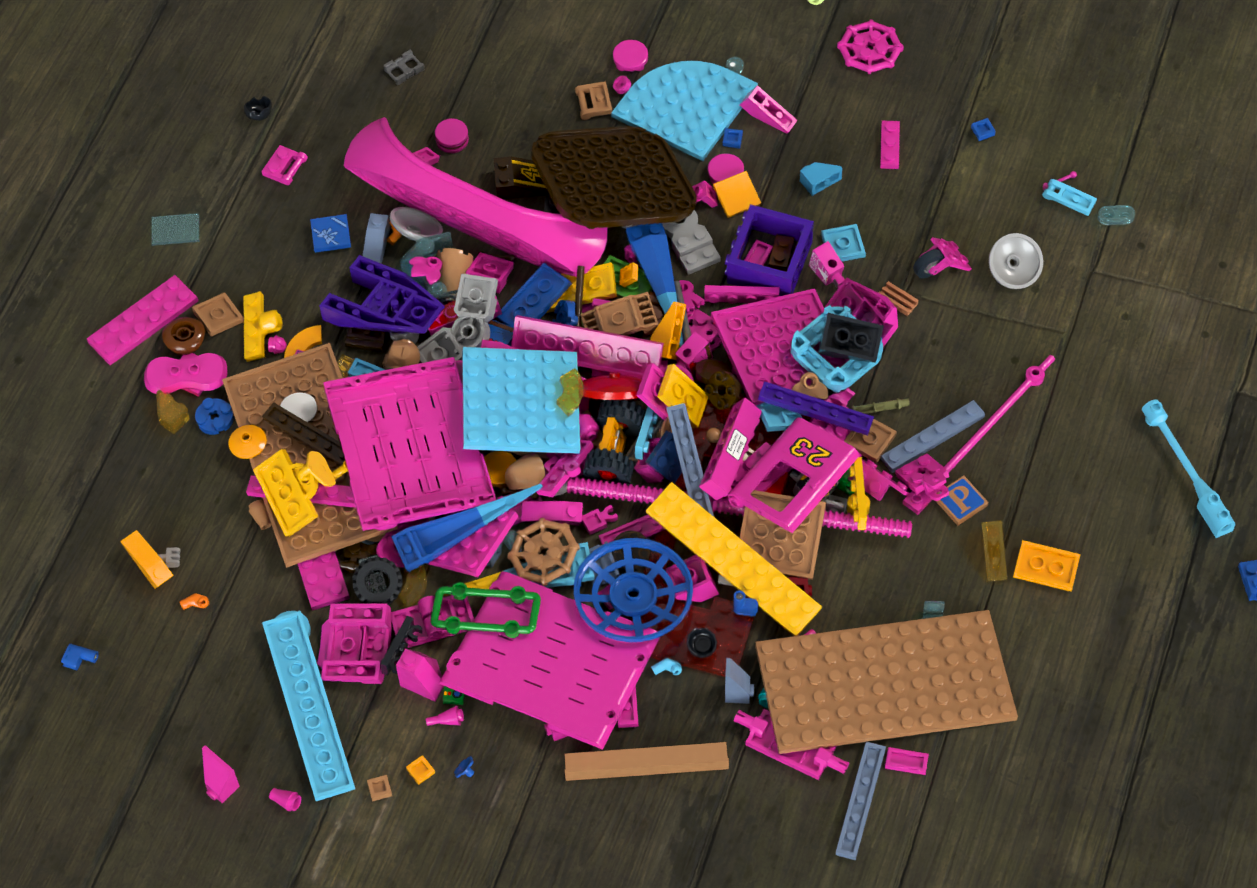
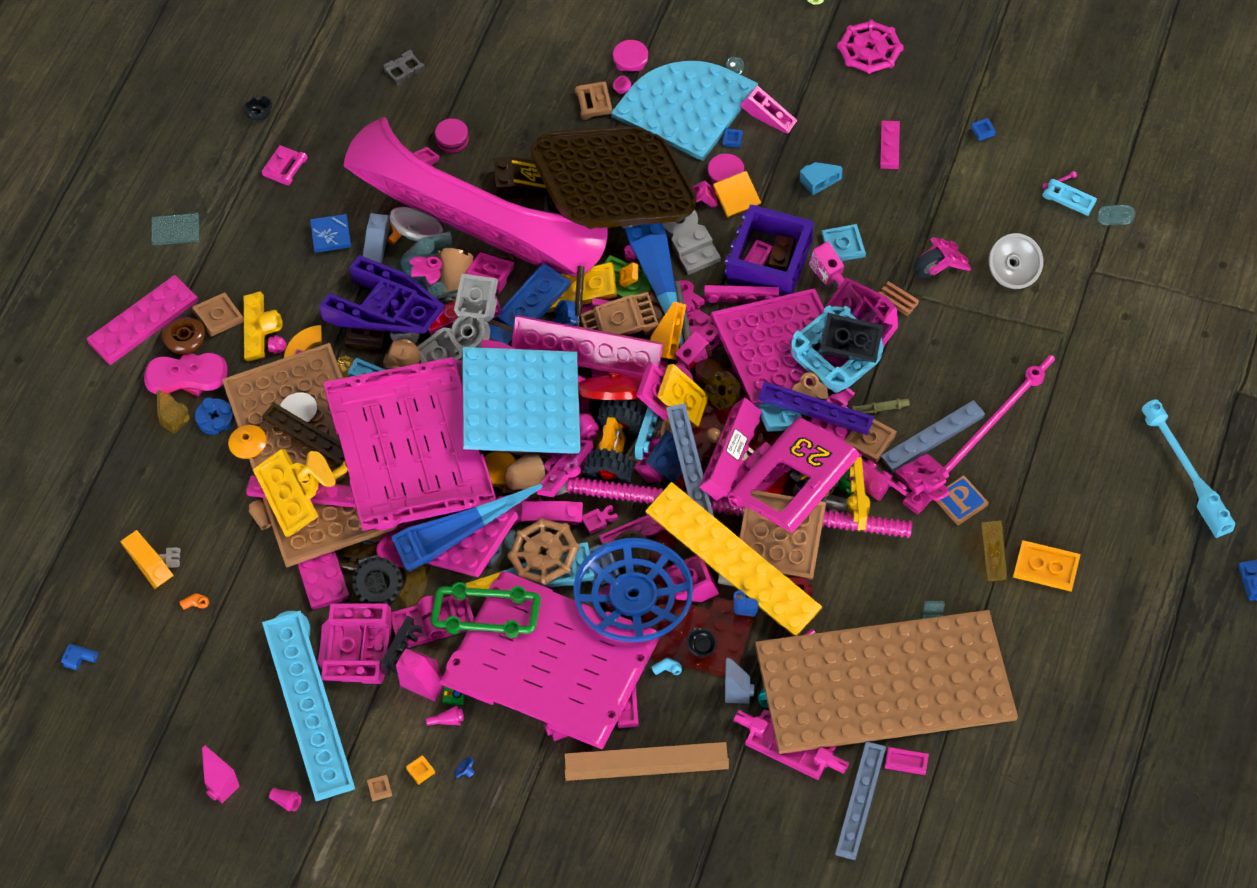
(572, 392): clear yellow tile -> none

